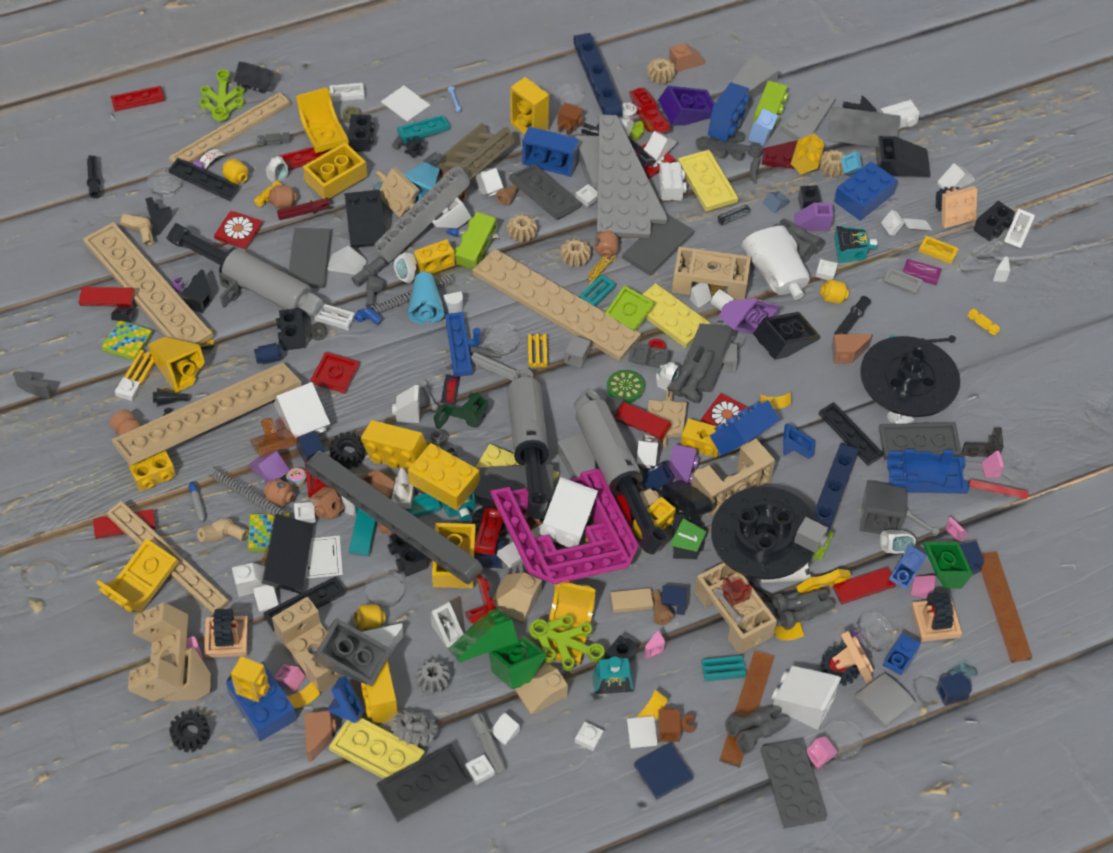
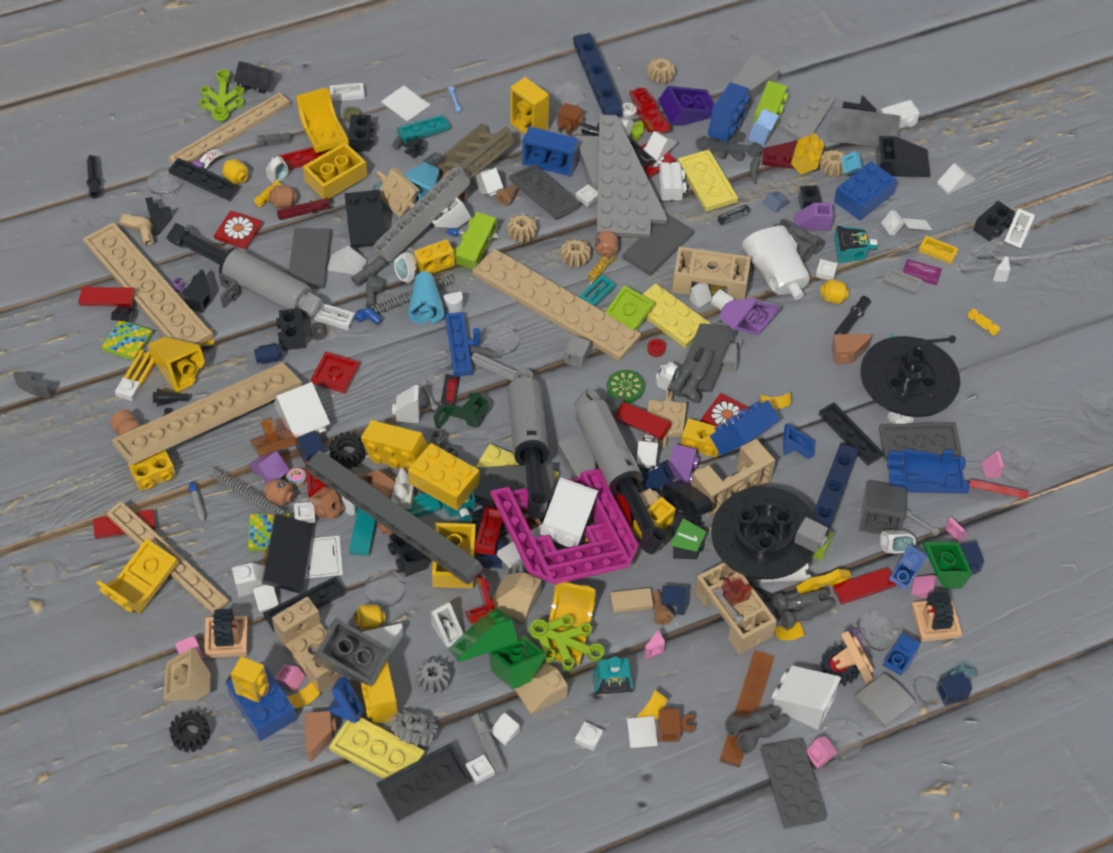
(137, 98): red tile -> none
(167, 632): tan plate -> none
(220, 530): tan arm -> none
(537, 338): yellow tile -> none
(622, 644): black brick -> none
(648, 356): dark grey slope -> none
(663, 771): dark blue tile -> none
(685, 57): nougat slope -> none
(723, 664): teal tile -> none
(785, 334): black slope -> none
(957, 205): light nougat plate -> none
(978, 449): clear smoke bracket -> none
(1004, 608): clear orange tile -> none

